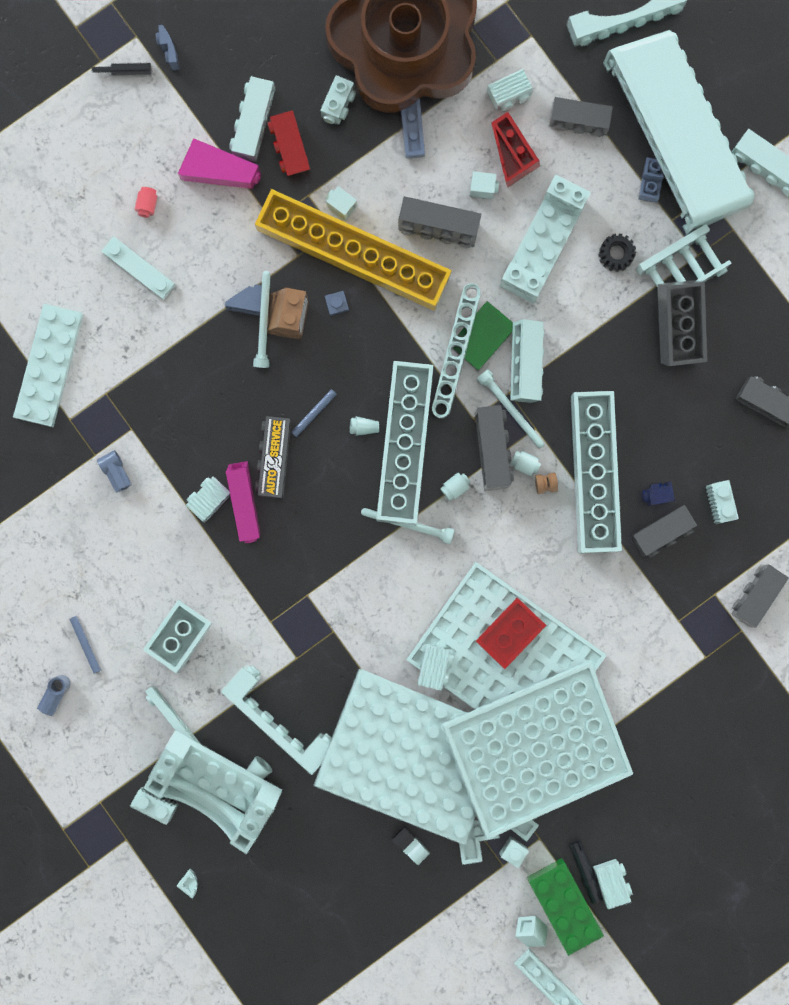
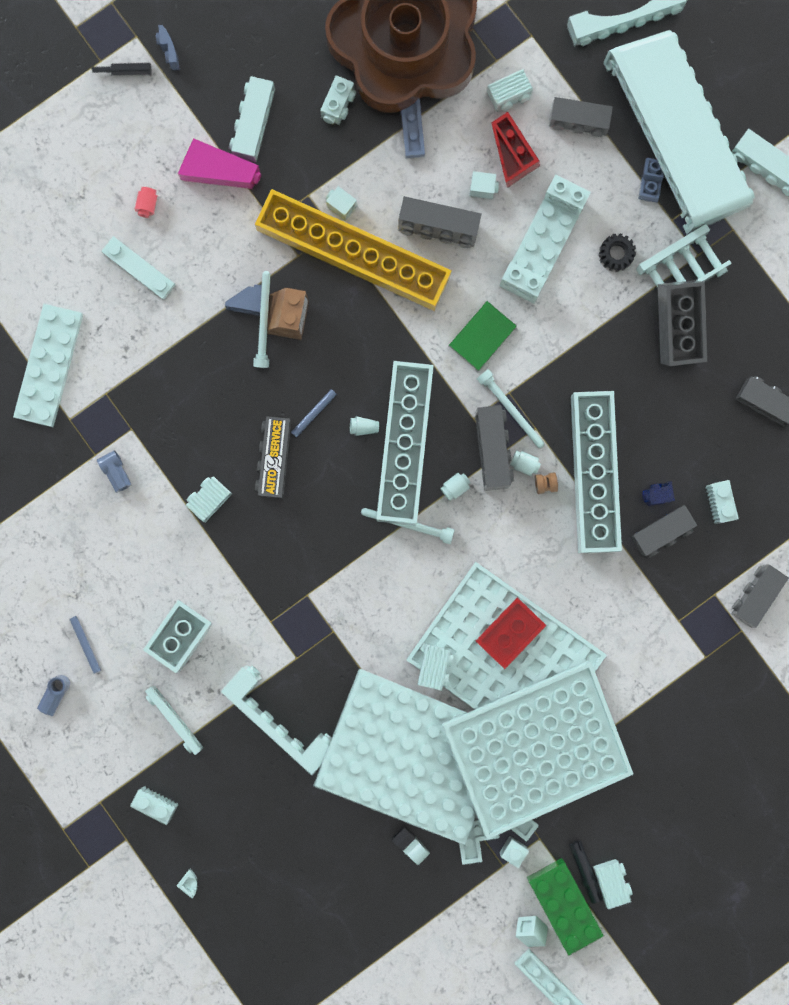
(213, 807): light aqua arch -> none
(218, 777): light aqua plate -> none
(243, 501): dark pink slope -> none
(259, 767): light aqua hat -> none
(288, 143): red wedge -> none
(336, 303): sand blue plate -> none
(462, 342): light aqua beam -> none
(527, 361): light aqua brick -> none

